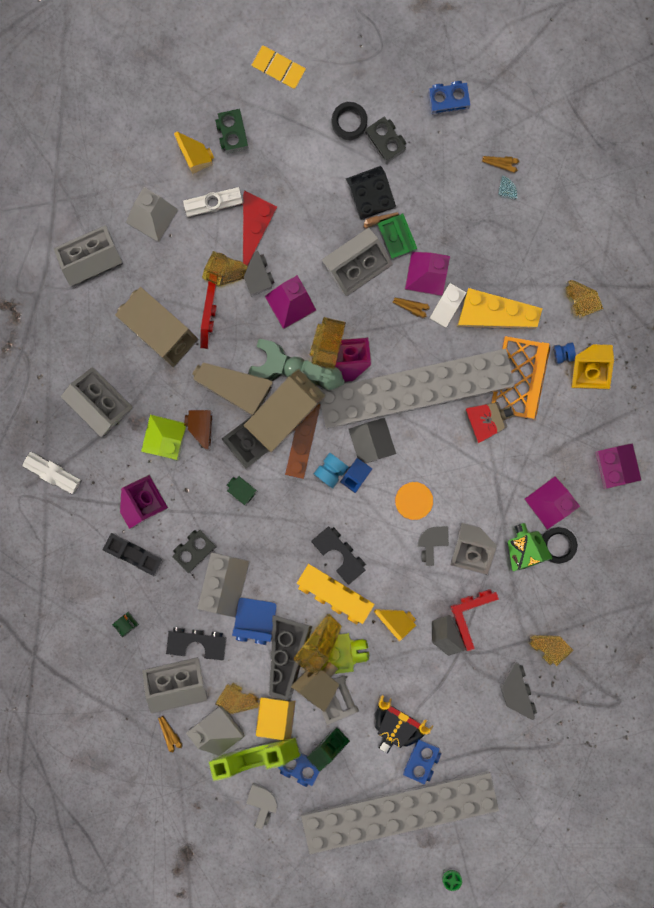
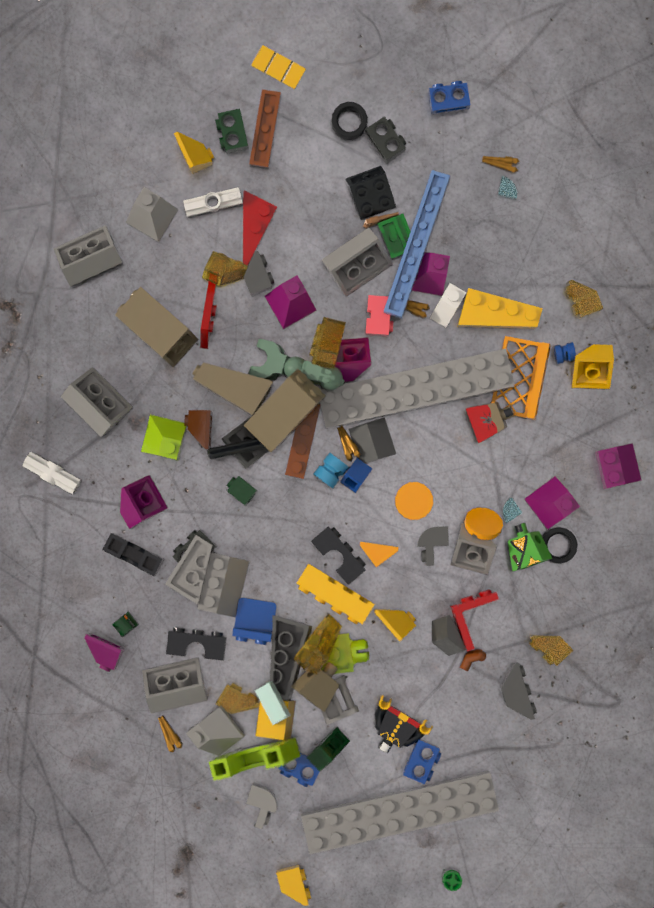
(104, 651): none -> magenta slope
(191, 570): none -> light grey wing
(234, 448): none -> black axle
(265, 128): none -> dark orange plate
(272, 703): none -> light aqua panel
(292, 884): none -> yellow slope
(348, 445): none -> pearl gold piece
(378, 553): none -> light orange slope
(379, 323): none -> coral brick
(416, 244): none -> medium blue plate
(472, 656): none -> dark orange arm
(483, 523): none -> light orange tile
(510, 510): none -> clear light blue tile

